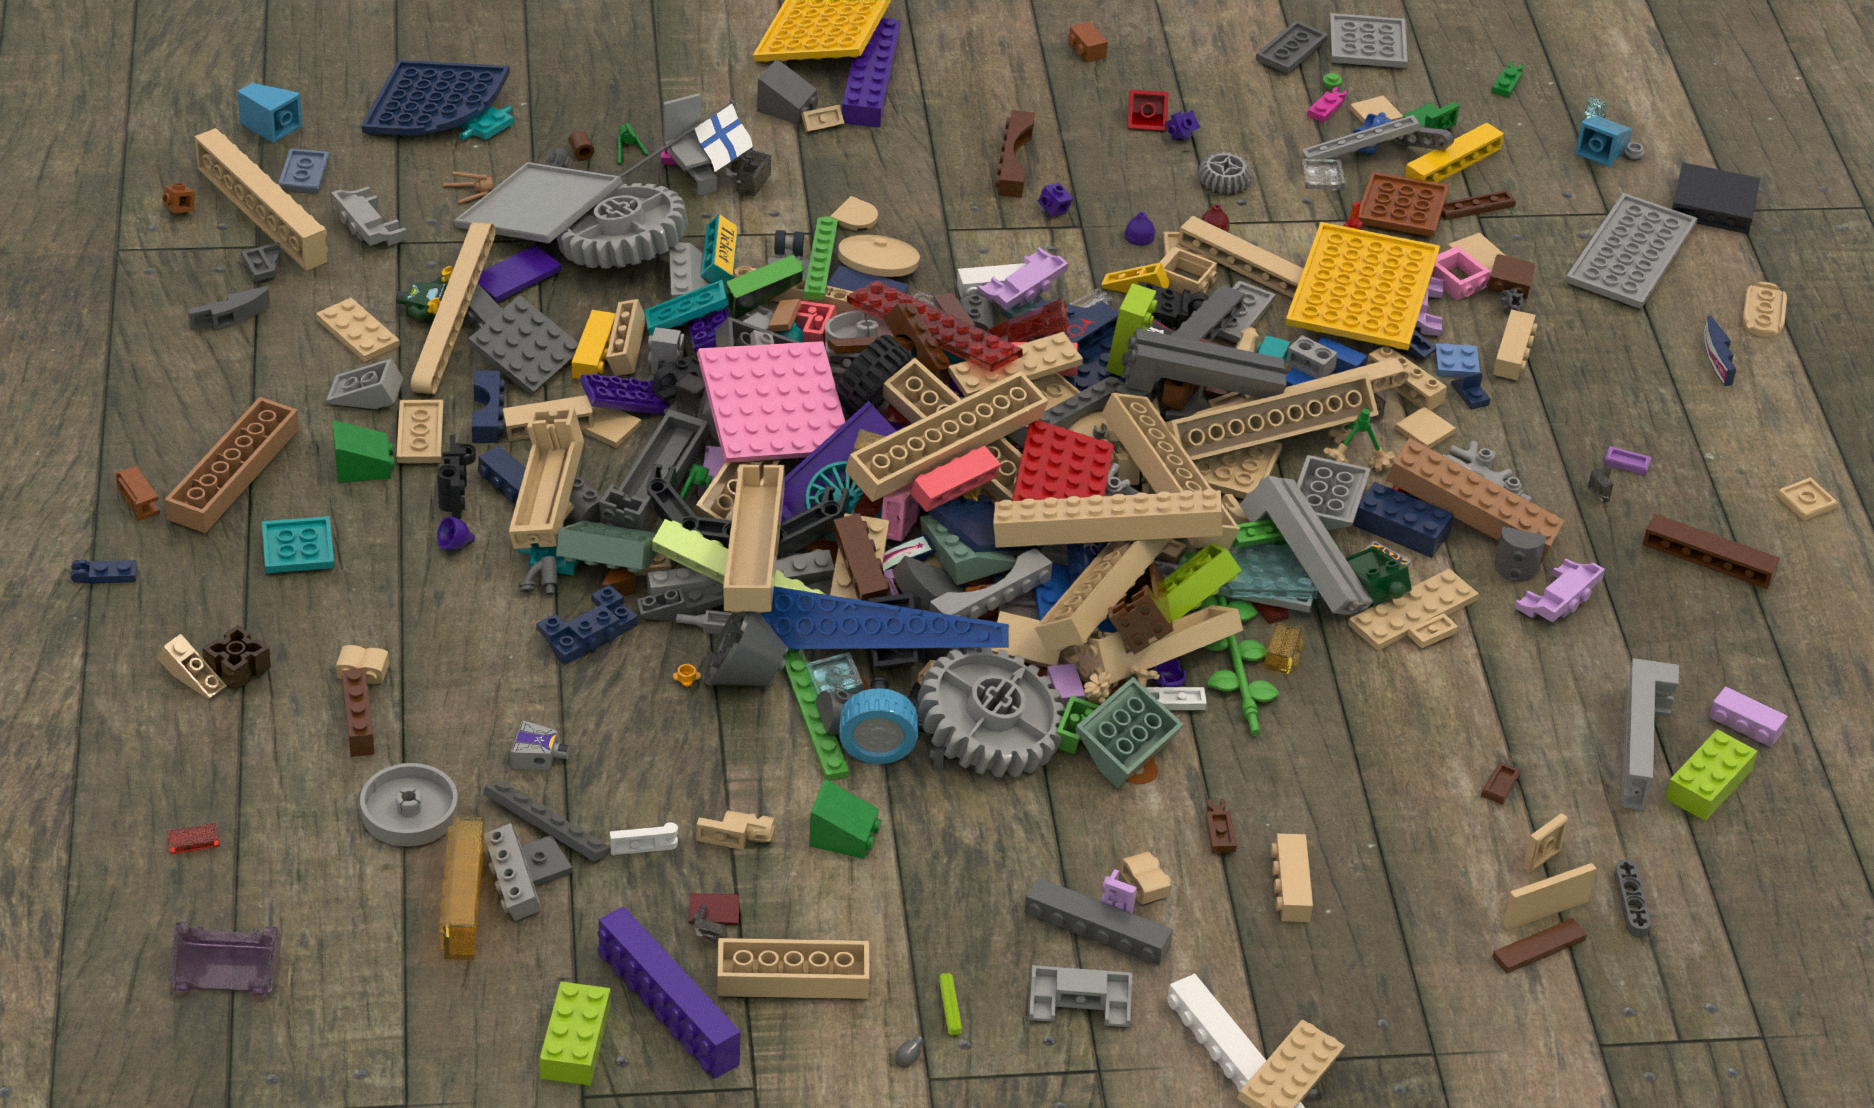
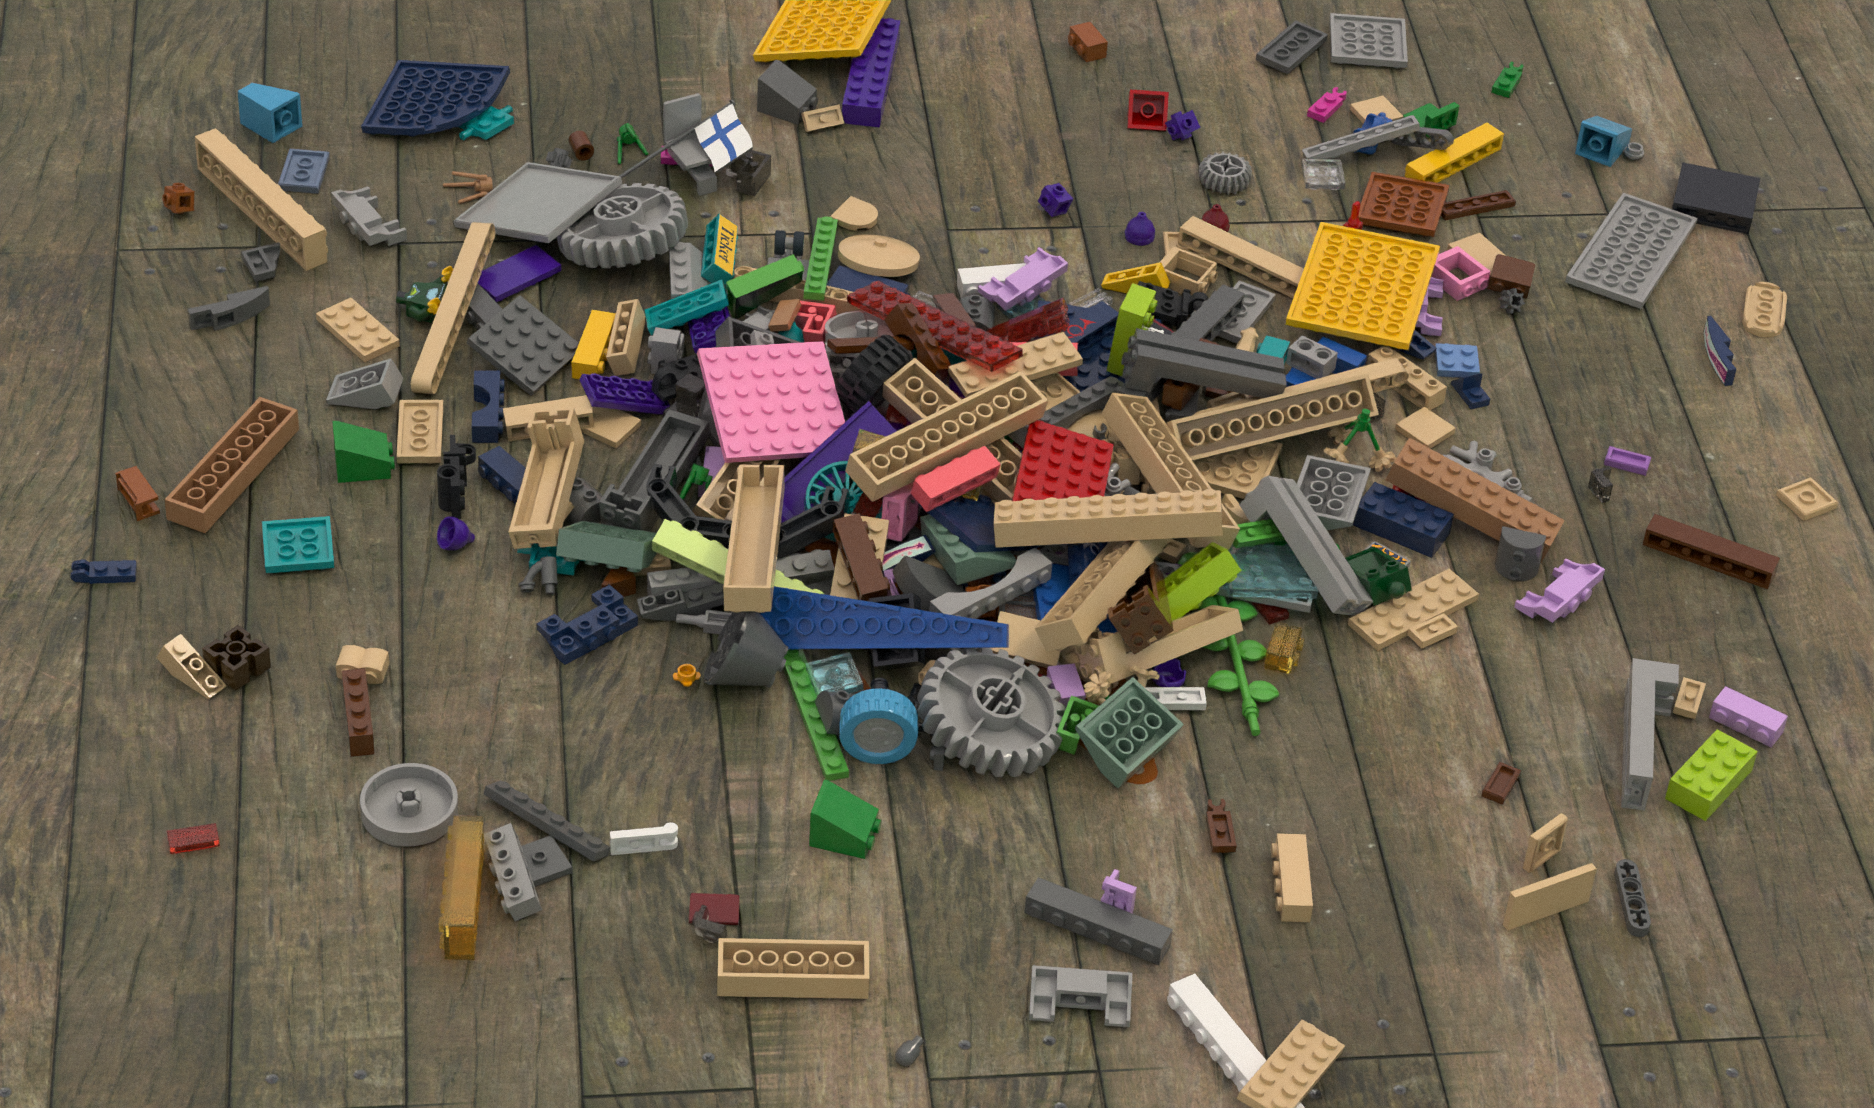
(224, 959): windscreen -> none
(536, 747): light grey torso -> none
(575, 1033): lime brick -> none
(669, 992): dark purple brick -> none
(735, 830): tan plate -> none
(950, 1004): lime axle -> none
(1010, 173): reddish brown arch -> none
(1145, 874): tan brick -> none
(1332, 80): bright green plate -> none
(1515, 345): tan brick -> none
(1539, 945): reddish brown tile -> none
(1595, 107): clear light blue tile -> none
(1689, 698): none -> tan plate

